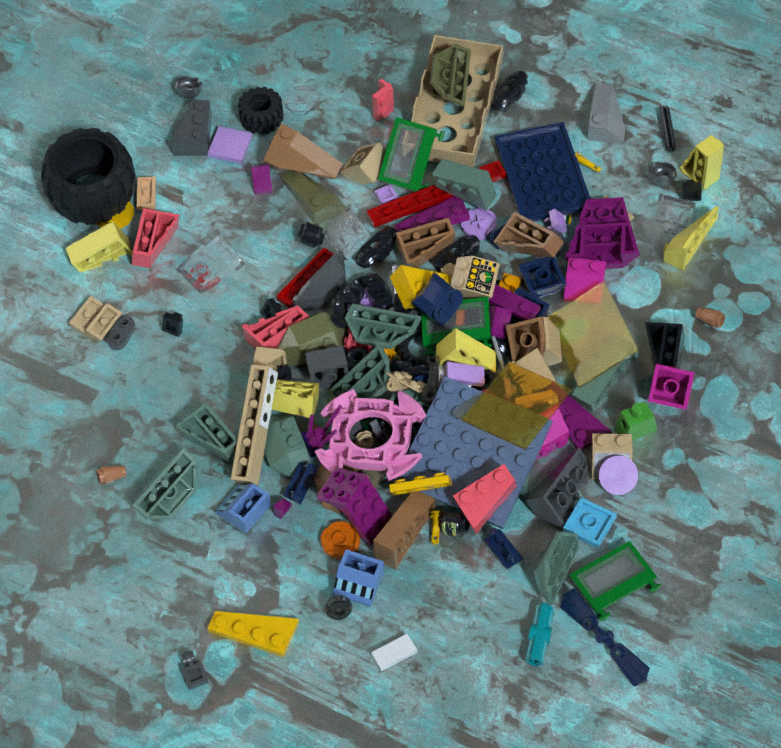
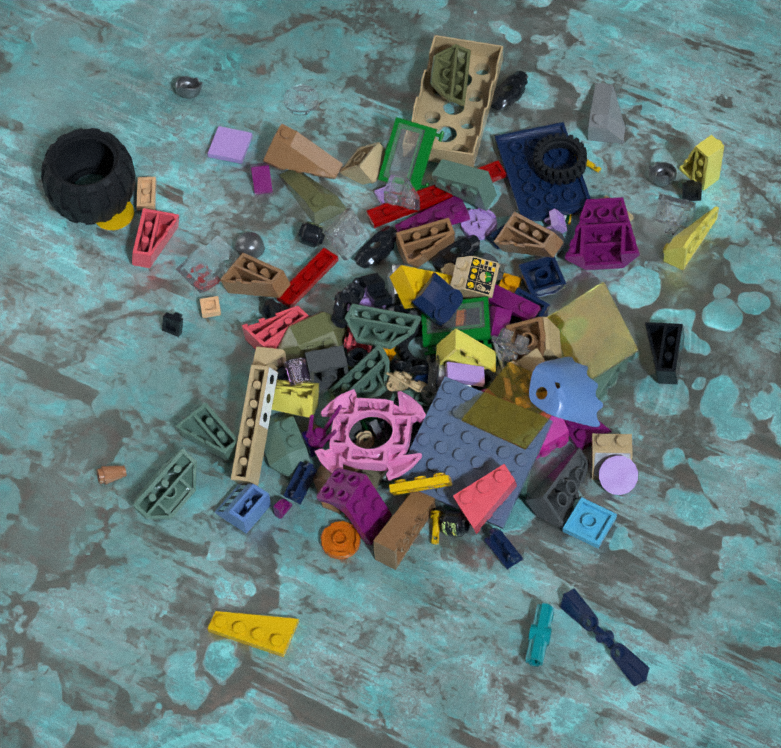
(95, 319): tan slope -> none
(99, 247): light yellow wedge -> none
(122, 331): dark grey plate -> none
(194, 130): dark grey wedge -> none
(194, 674): dark grey plate -> none
(210, 307): none -> light nougat plate
(250, 244): none -> flat silver hair
(255, 278): none -> medium nougat wedge
(264, 120): black tyre -> none
(297, 371): none -> clear purple tile
(323, 285): dark grey wedge -> none
(338, 607): clear smoke cone -> none
(359, 577): medium blue slope -> none
(383, 100): coral bracket -> none
(394, 652): white tile -> none
(401, 193): none -> clear slope
(504, 340): none -> clear hips
(555, 564): sand green wedge -> none
(564, 142): none -> black tyre
(575, 397): none -> medium blue piece
(582, 277): dark pink slope -> none
(613, 578): piece -> none
(636, 421): bright green torso -> none
(667, 128): black axle -> none
(671, 386): dark pink slope -> none
(711, 317): nougat cone -> none

